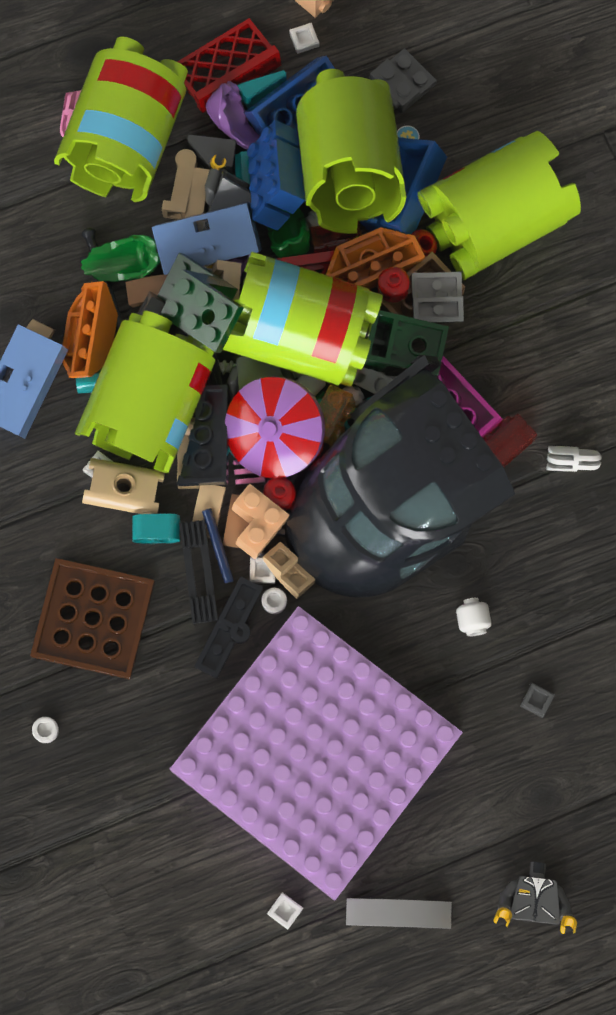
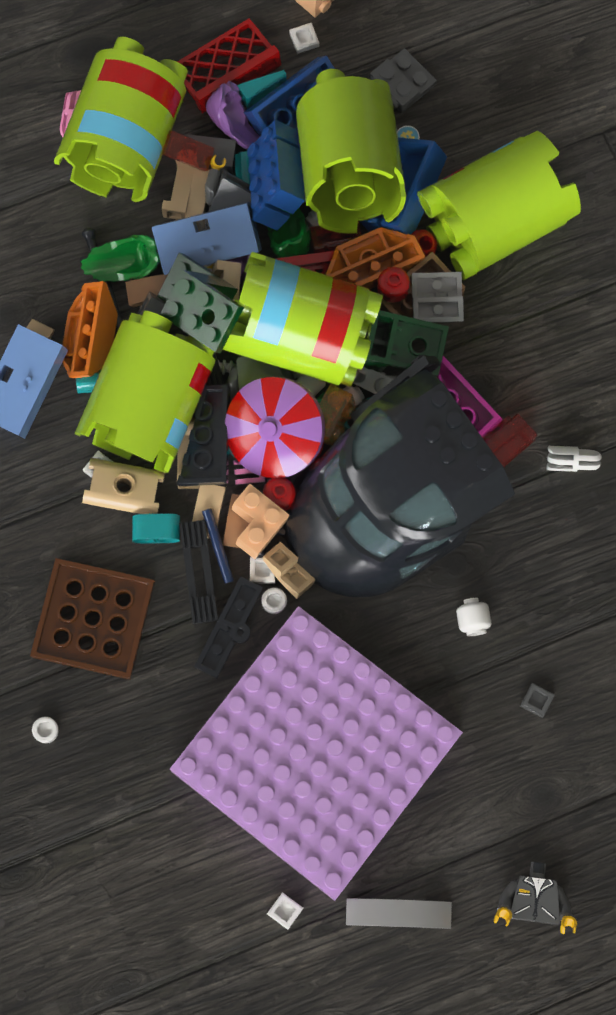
(188, 151): none -> clear red plate

